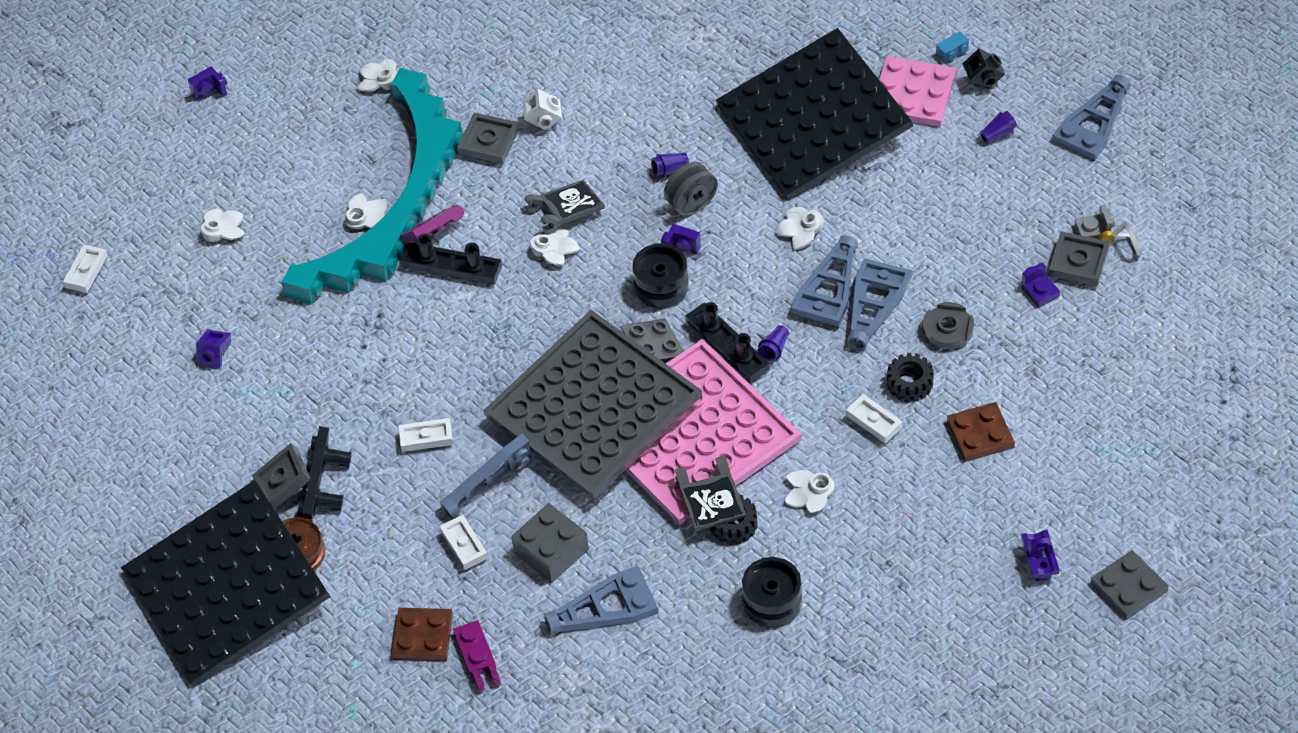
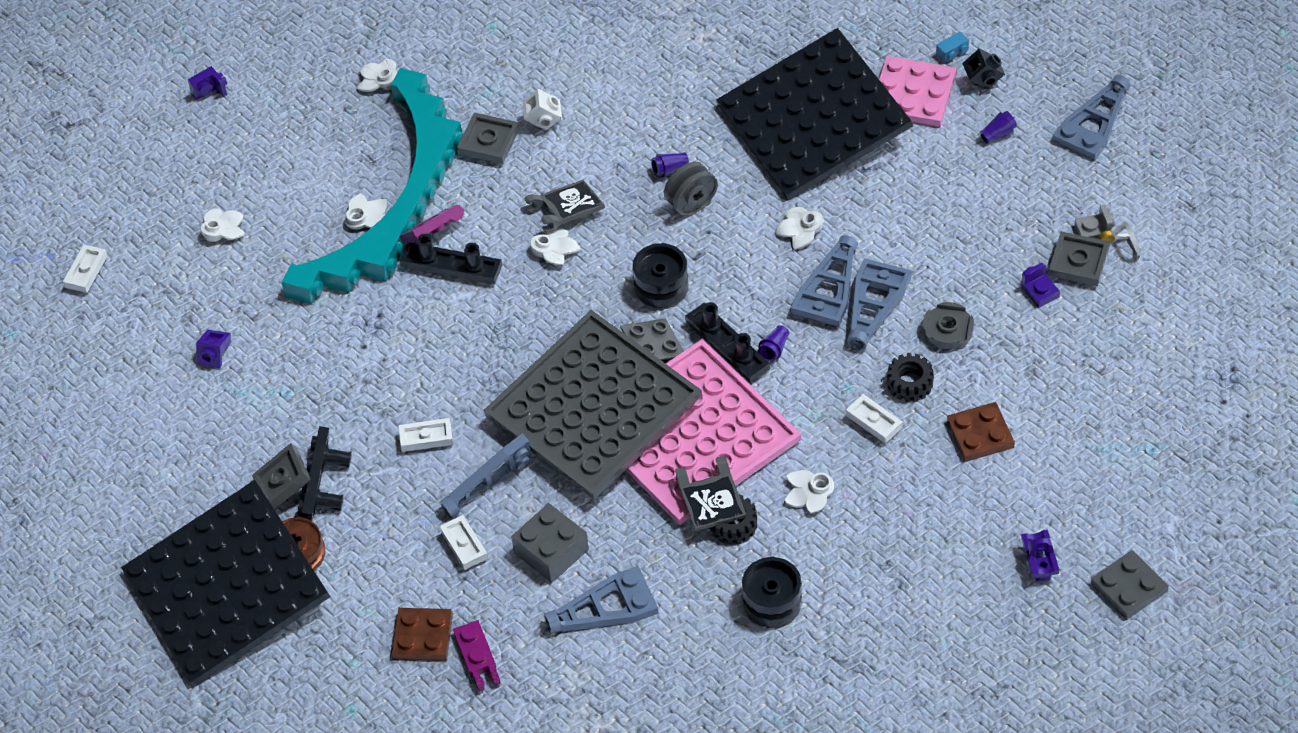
(683, 238): dark purple bracket -> none

